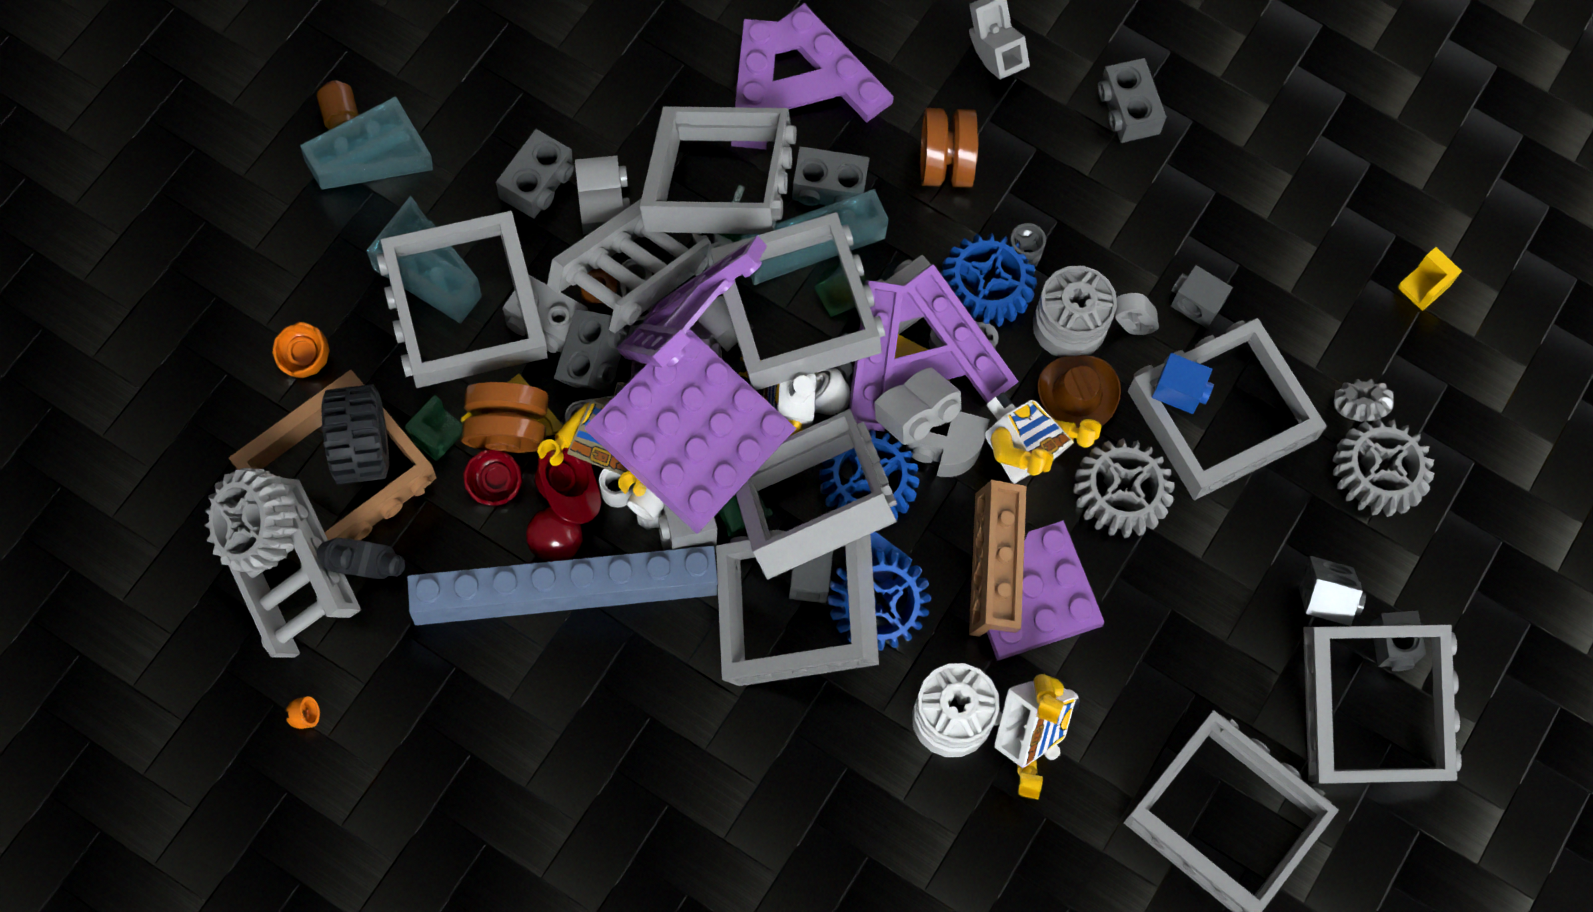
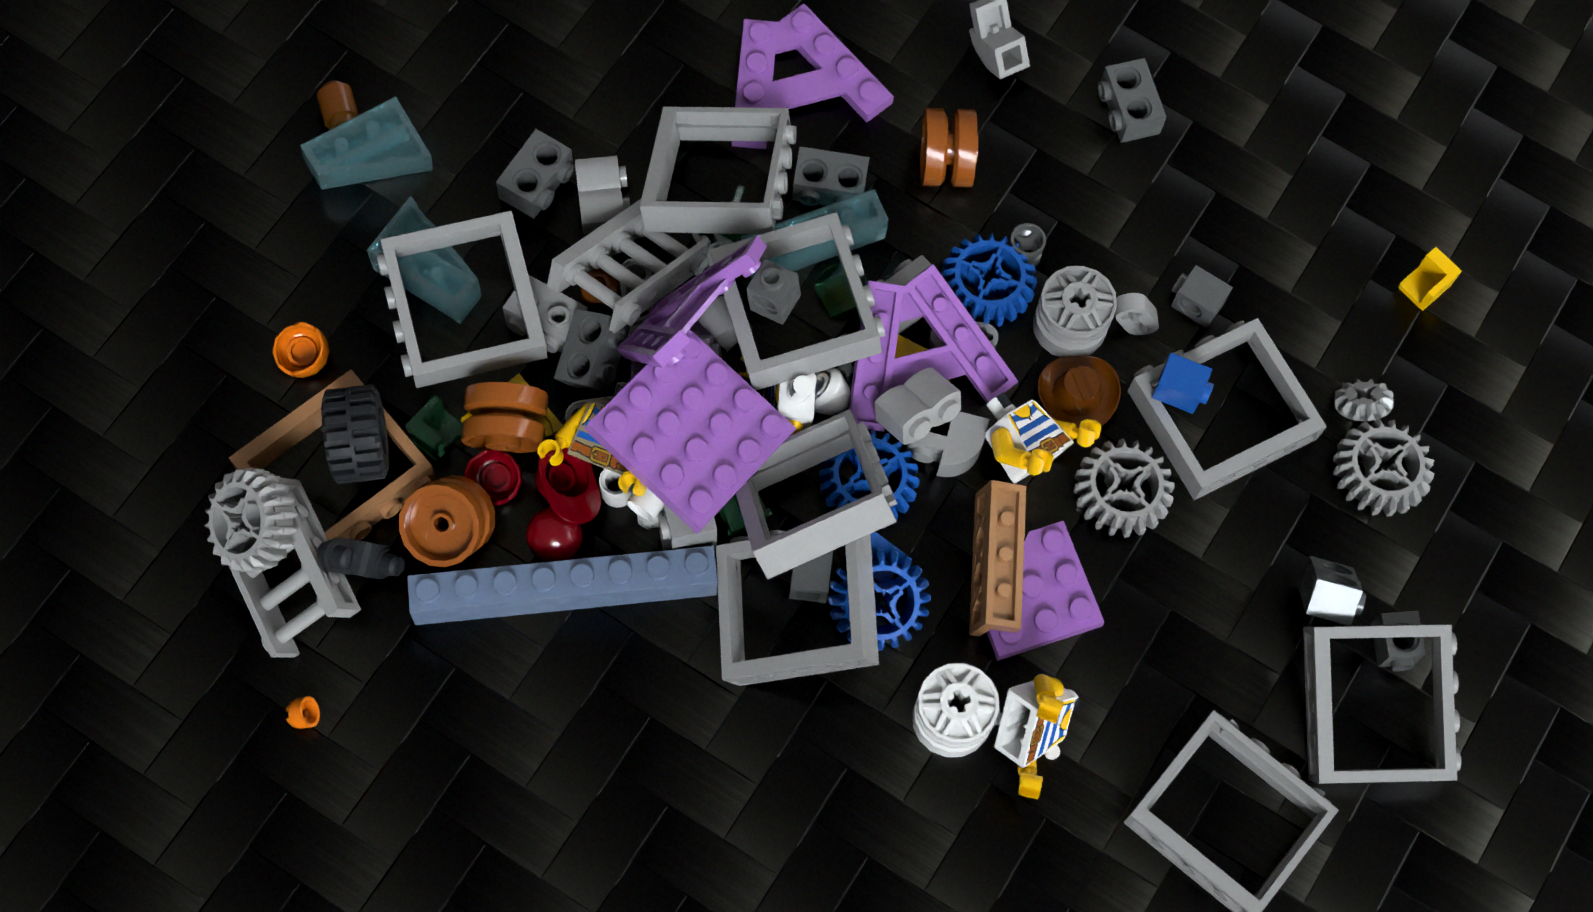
(446, 520): none -> dark orange wheel
(773, 291): none -> dark grey brick

